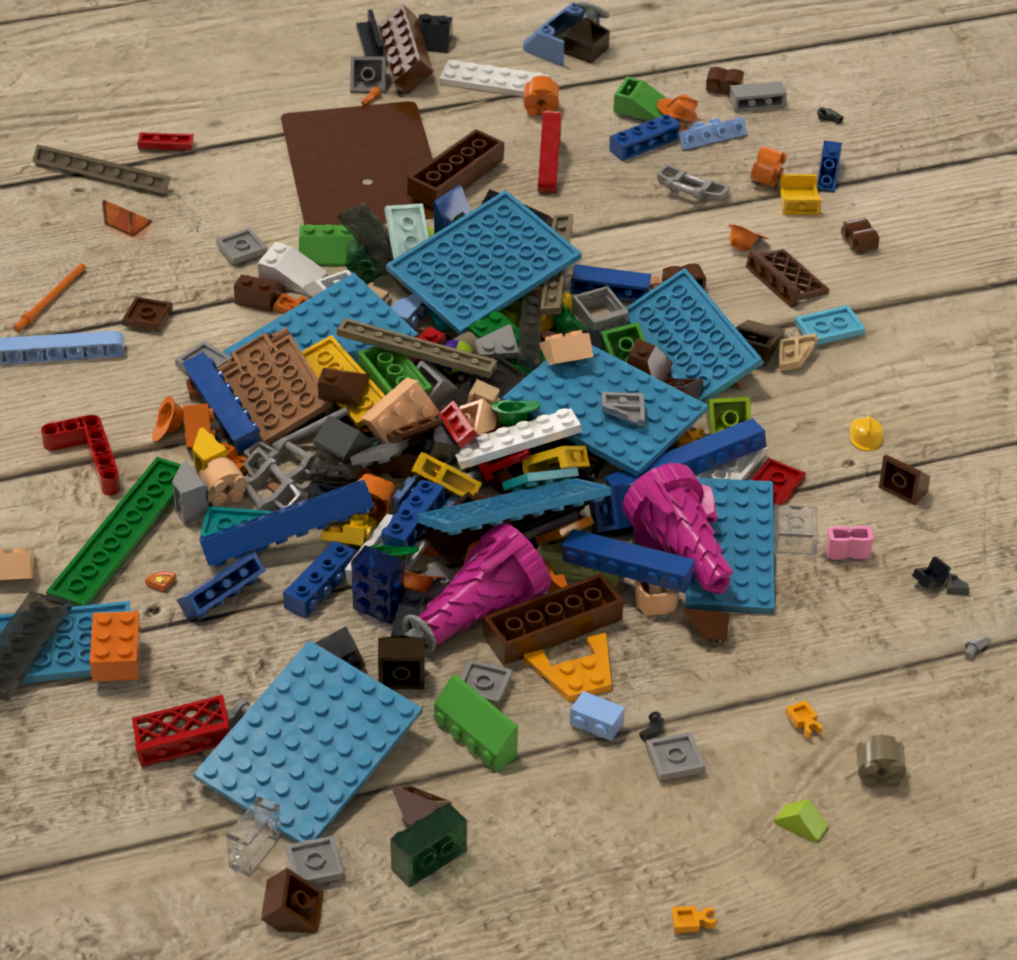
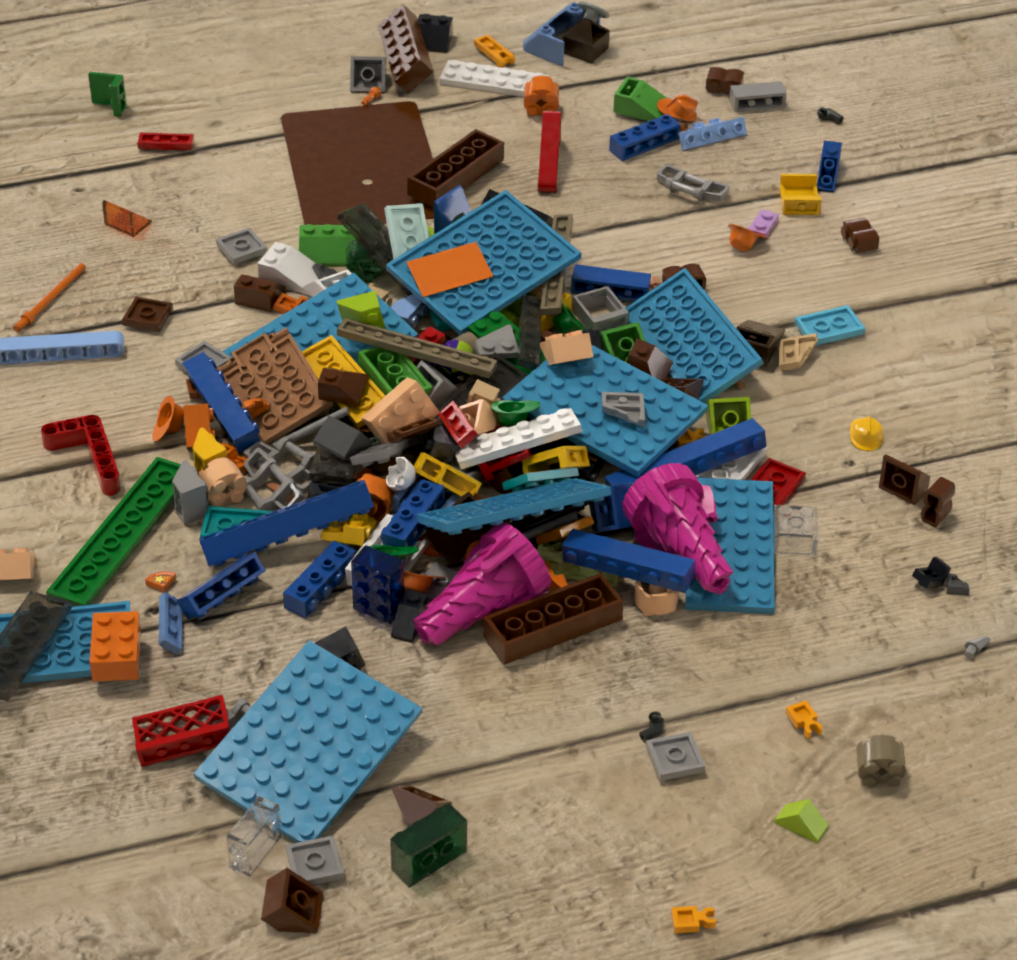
(101, 169): dark tan plate -> none
(108, 90): none -> green bracket
(170, 623): none -> medium blue plate
(256, 406): none -> orange tile
(322, 271): none -> dark grey tile
(362, 308): none -> lime slope
(370, 37): black fence -> none
(401, 475): none -> white hair
(403, 656): dark brown piece -> none
(449, 269): none -> orange sticker
(476, 723): bright green slope -> none
(487, 680): light grey plate -> none
(494, 51): none -> light orange plate
(577, 675): light orange wing -> none
(597, 715): light blue brick -> none
(710, 624): reddish brown slope -> none
(764, 222): none -> lavender plate
(768, 166): orange brick -> none
(781, 282): reddish brown fence -> none
(849, 542): bright pink brick -> none
(938, 501): none -> reddish brown brick

